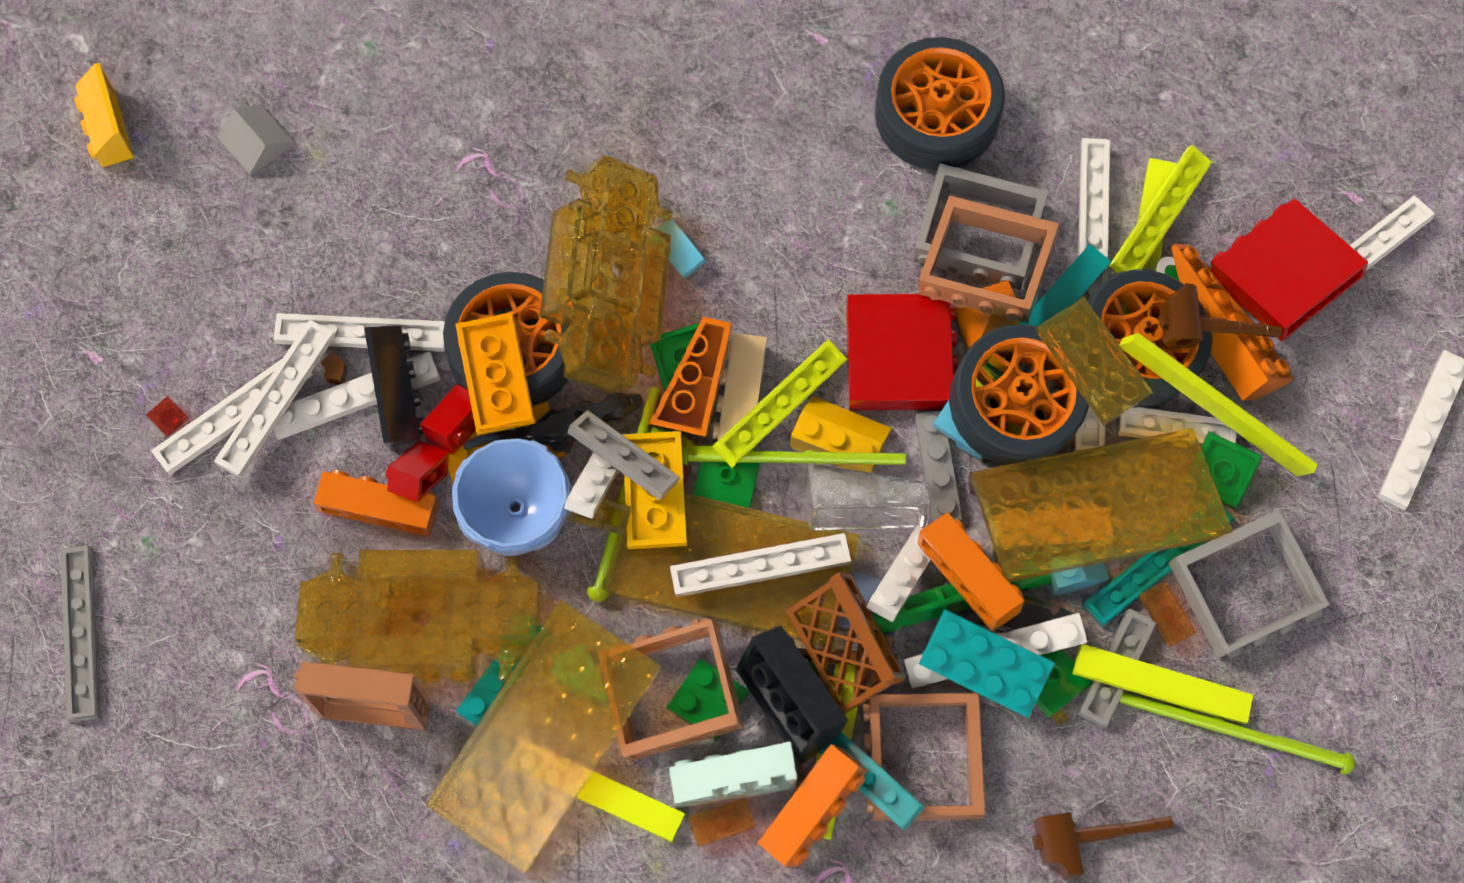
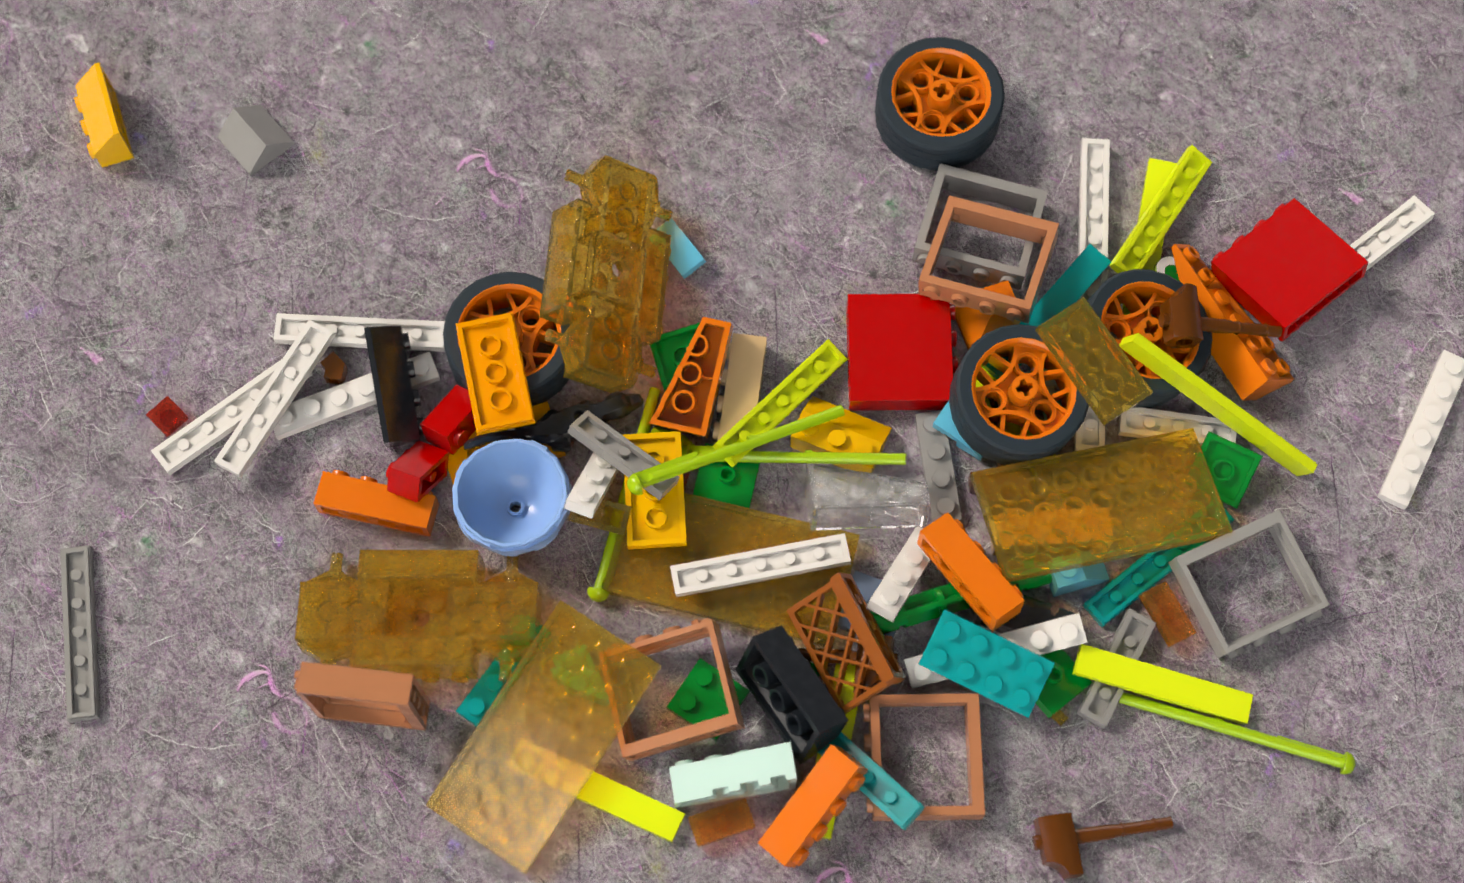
(692, 461): none -> lime bar

